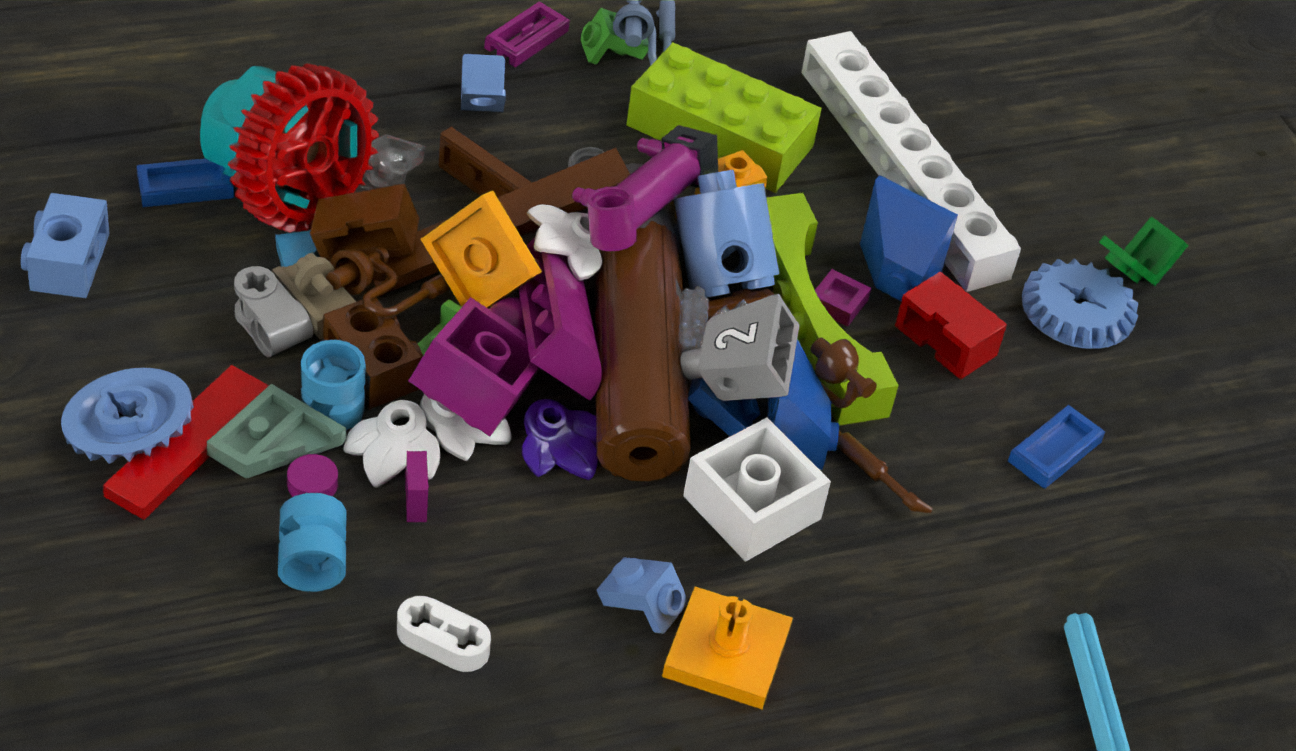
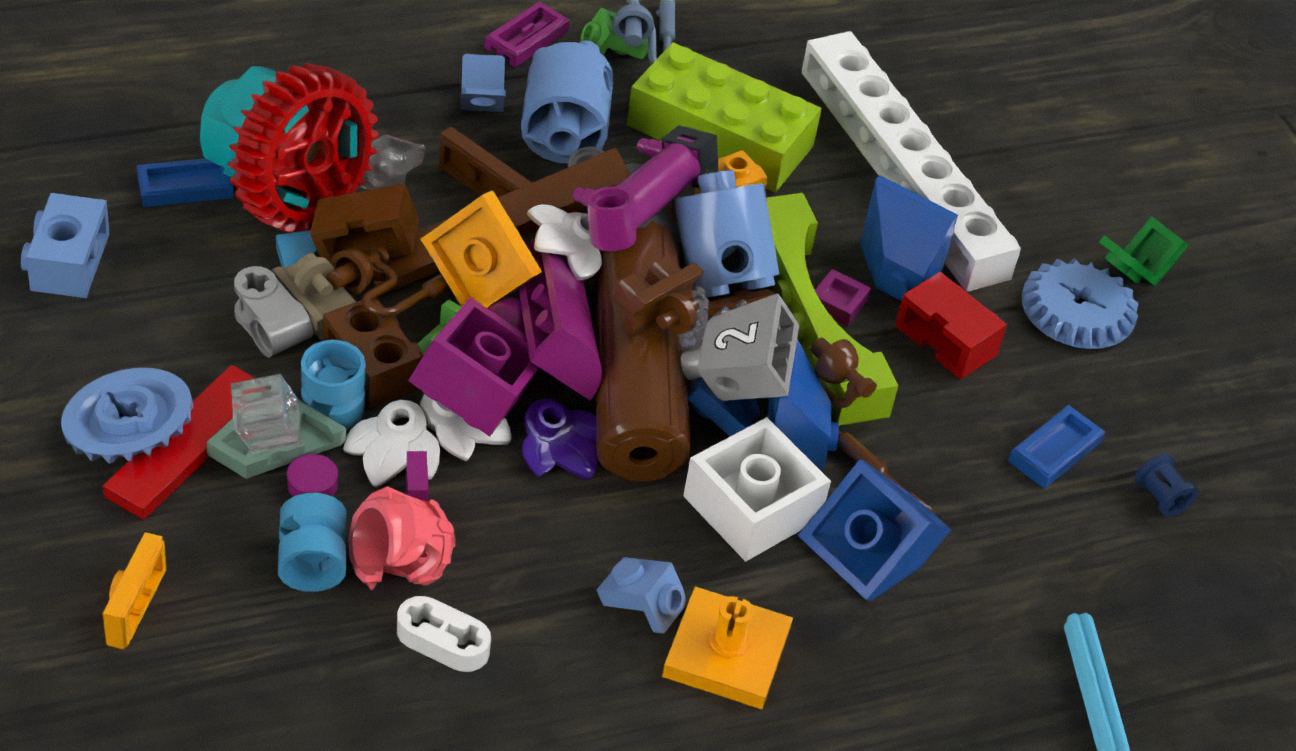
(134, 590): none -> light orange plate
(266, 413): none -> clear brick
(399, 538): none -> coral helmet
(567, 100): none -> medium blue cylinder
(666, 301): none -> reddish brown hips
(873, 531): none -> blue slope
(1148, 478): none -> dark blue bush

